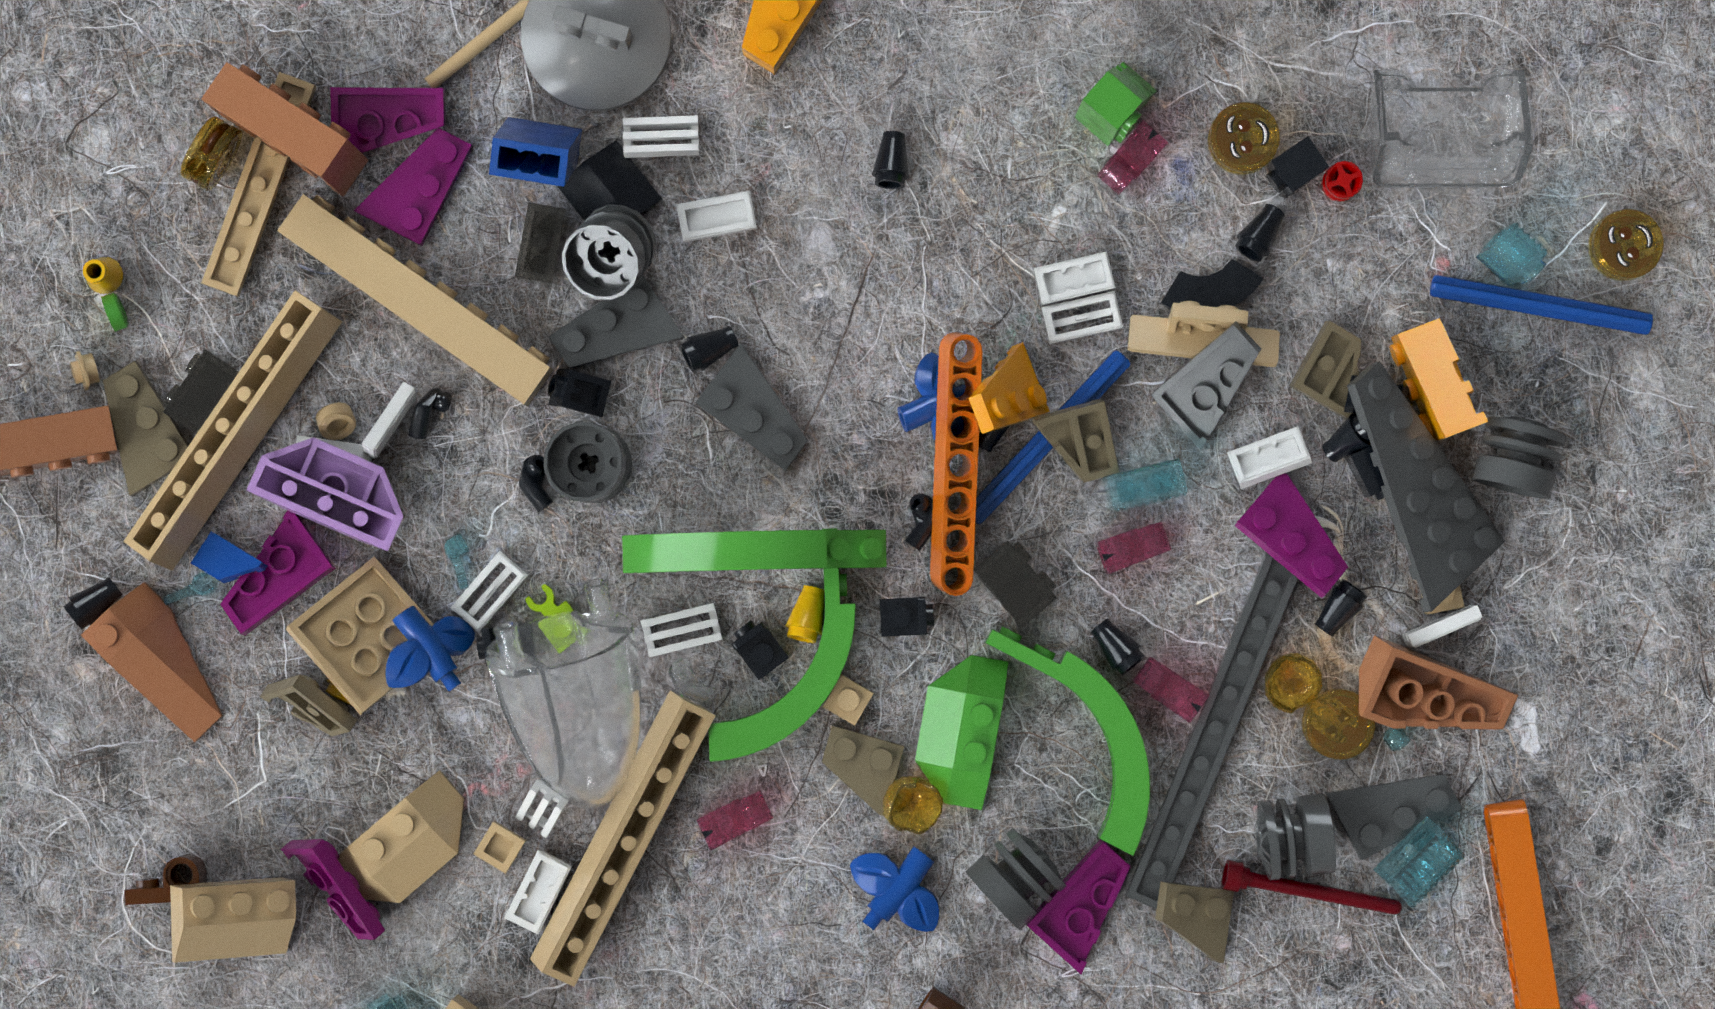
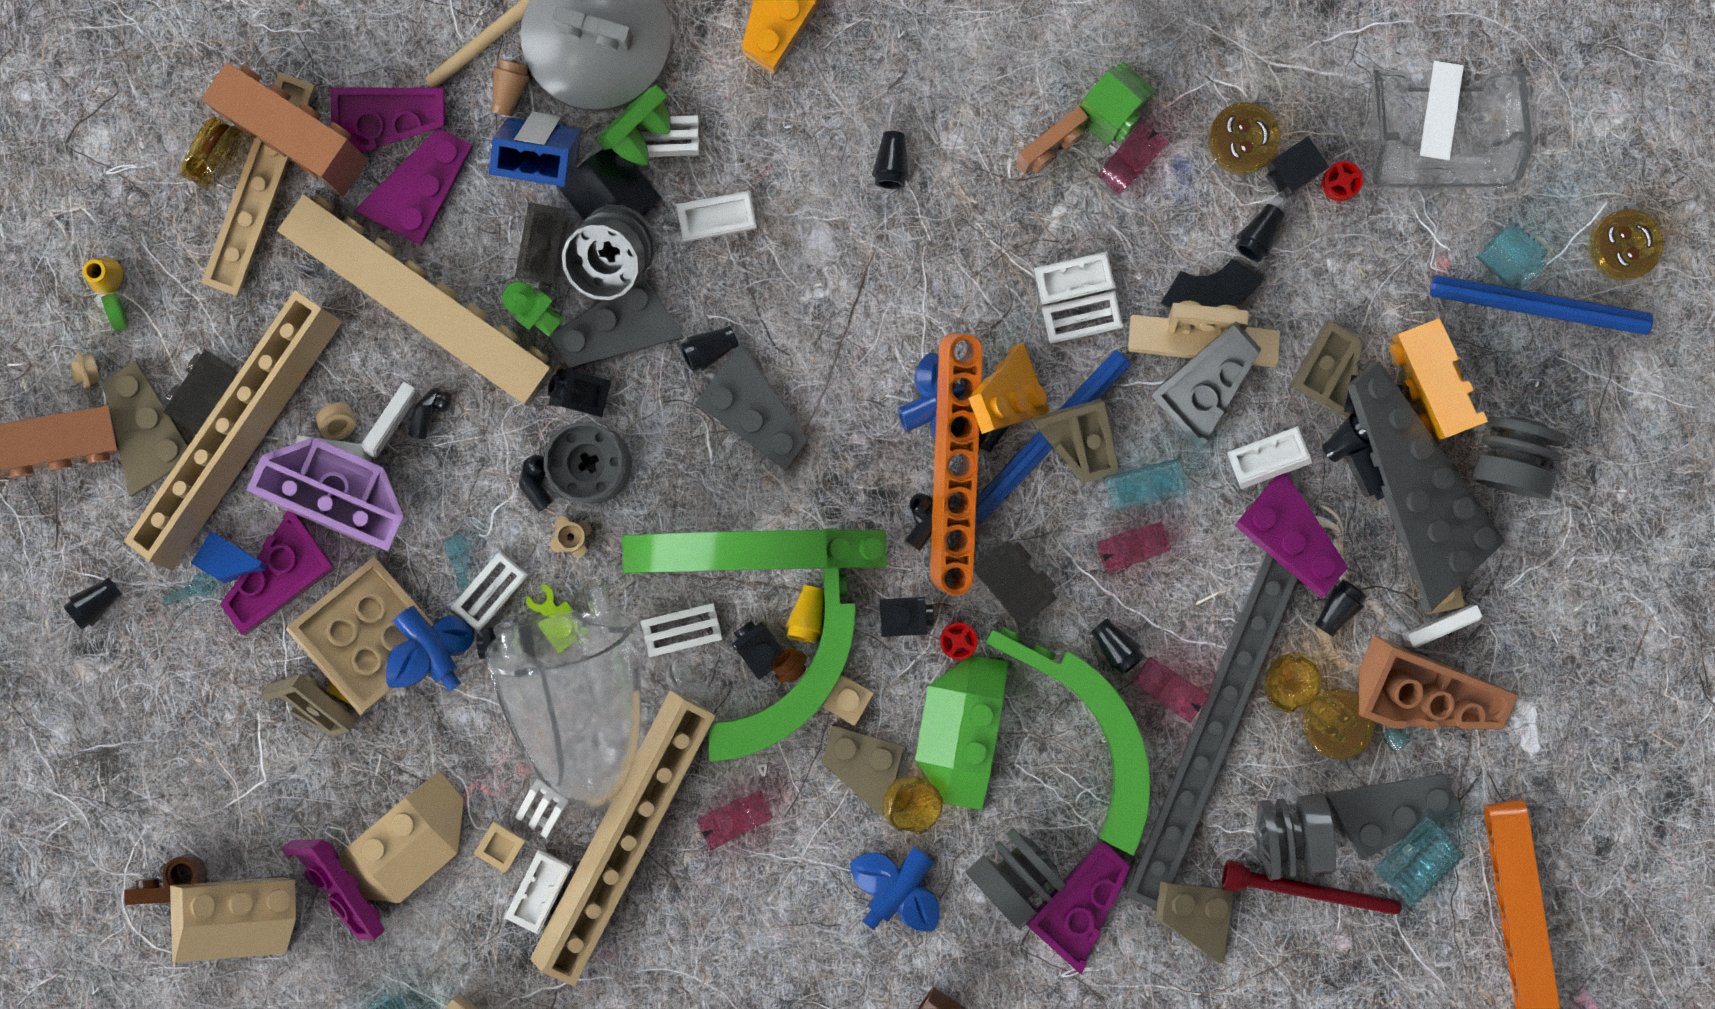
(149, 651): nougat wedge -> none
(508, 85): none -> medium nougat cone
(530, 307): none -> bright green hips
(537, 128): none -> white sticker
(561, 542): none -> tan plate
(623, 134): none -> bright green tile
(789, 665): none -> reddish brown plate
(961, 637): none -> red wheel
(1063, 133): none -> nougat plate
(1441, 110): none -> white sticker

